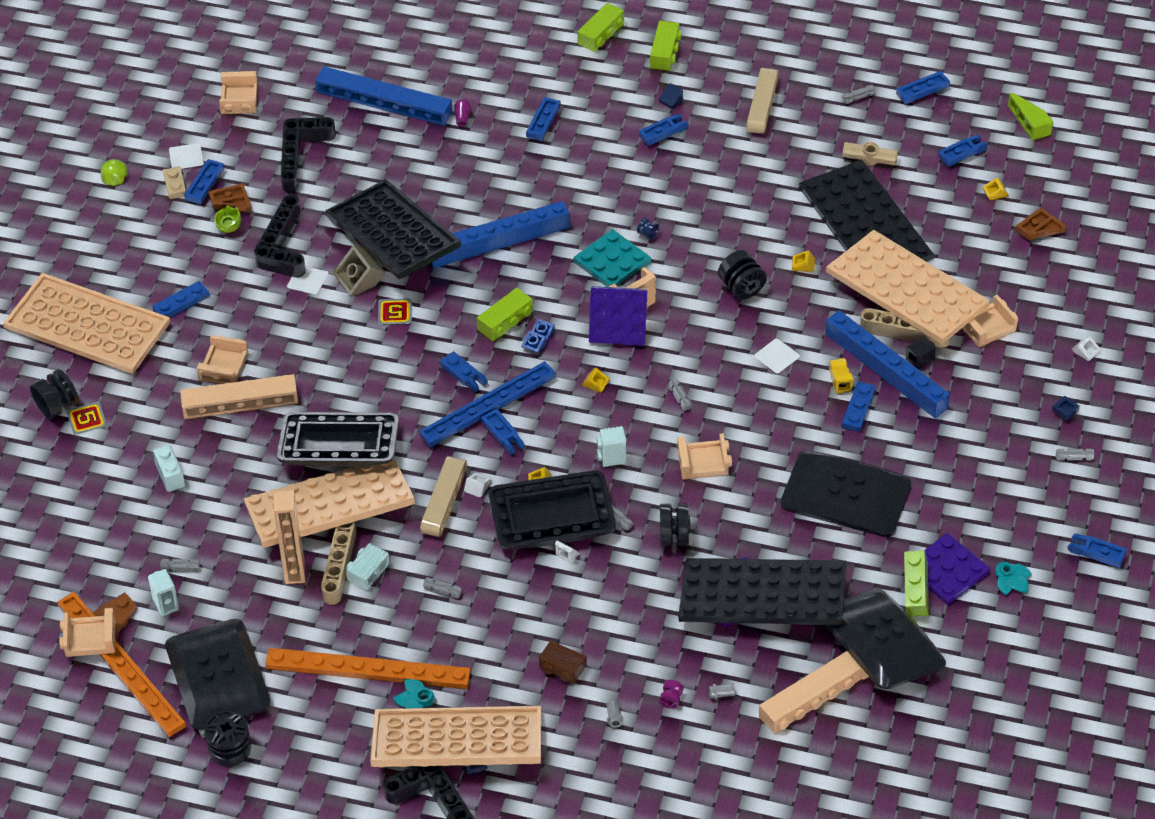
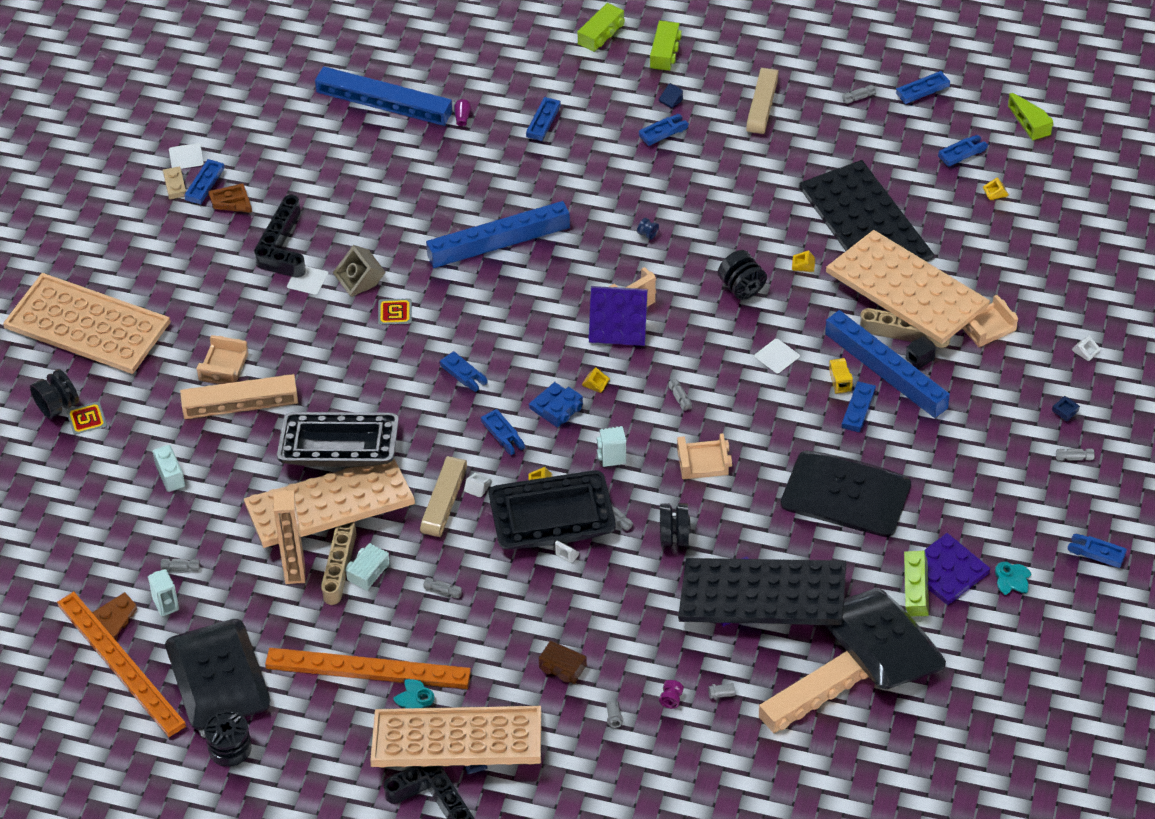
(88, 634): light nougat panel -> none
(113, 172): lime hair -> none
(181, 300): blue plate -> none
(228, 219): lime hair -> none
(238, 92): light nougat panel -> none
(296, 131): black beam -> none
(393, 229): black plate -> none
(485, 404): blue plate -> none
(504, 314): lime brick -> none
(539, 336): blue slope -> none
(557, 404): none -> blue plate
(612, 259): teal plate -> none
(870, 153): tan piece -> none
(1040, 225): dark orange wing -> none

